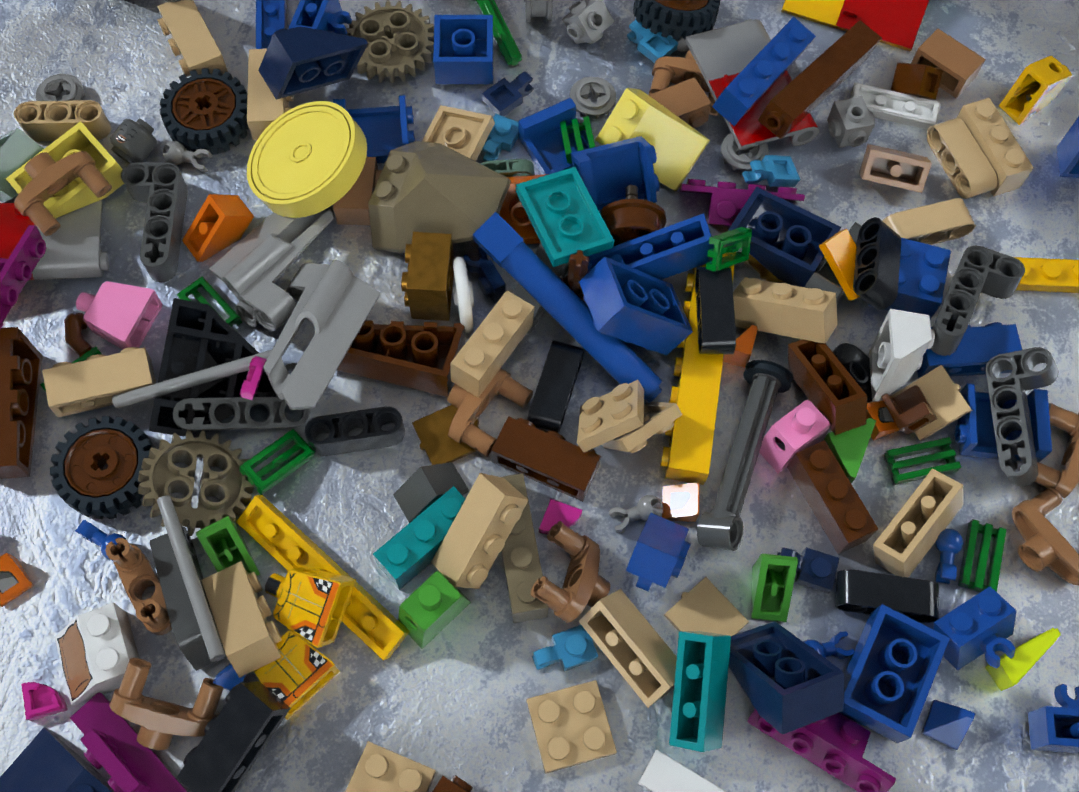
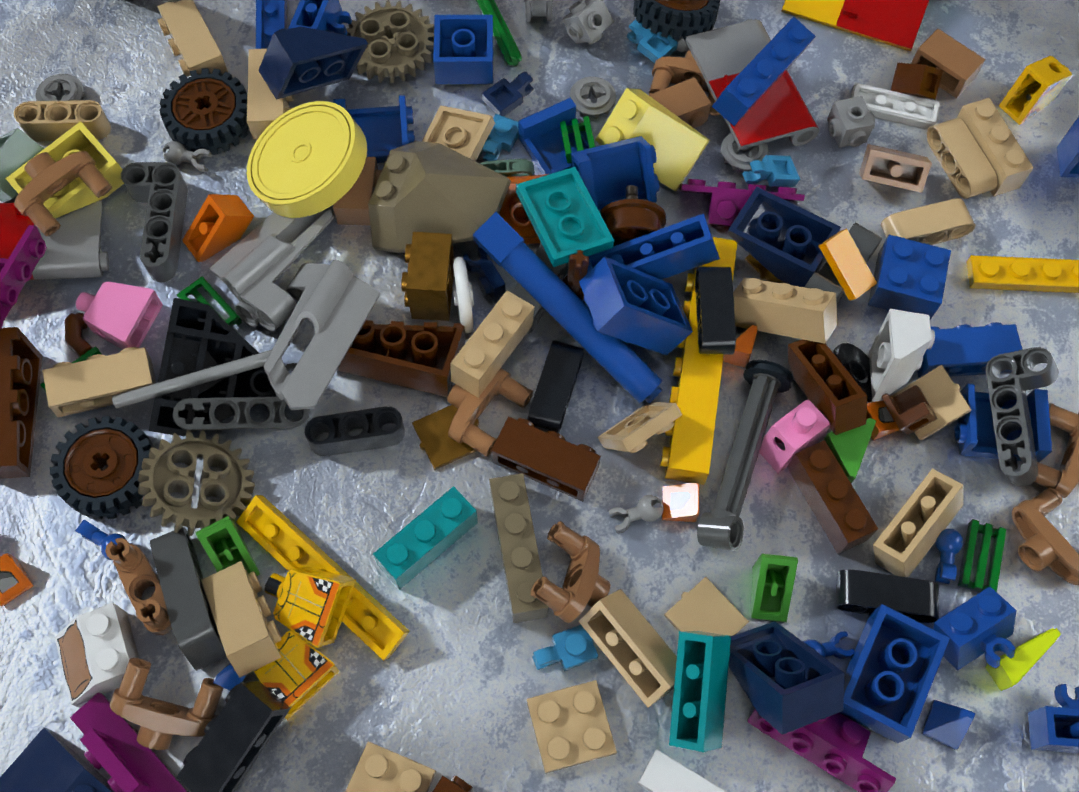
(41, 701): dark pink tile -> none
(133, 140): dark grey head -> none
(191, 579): light grey piece -> none
(253, 378): dark pink tile -> none
(256, 478): green tile -> none
(426, 487): dark grey slope -> none
(431, 608): bright green torso -> none
(479, 531): tan brick -> none
(558, 512): dark pink tile -> none
(611, 415): tan plate -> none
(658, 552): blue brick -> none
(729, 242): green tile -> none
(814, 568): dark blue plate -> none
(819, 79): reddish brown brick -> none
(877, 264): black beam -> none
(946, 454): green tile -> none
(978, 272): dark grey beam -> none

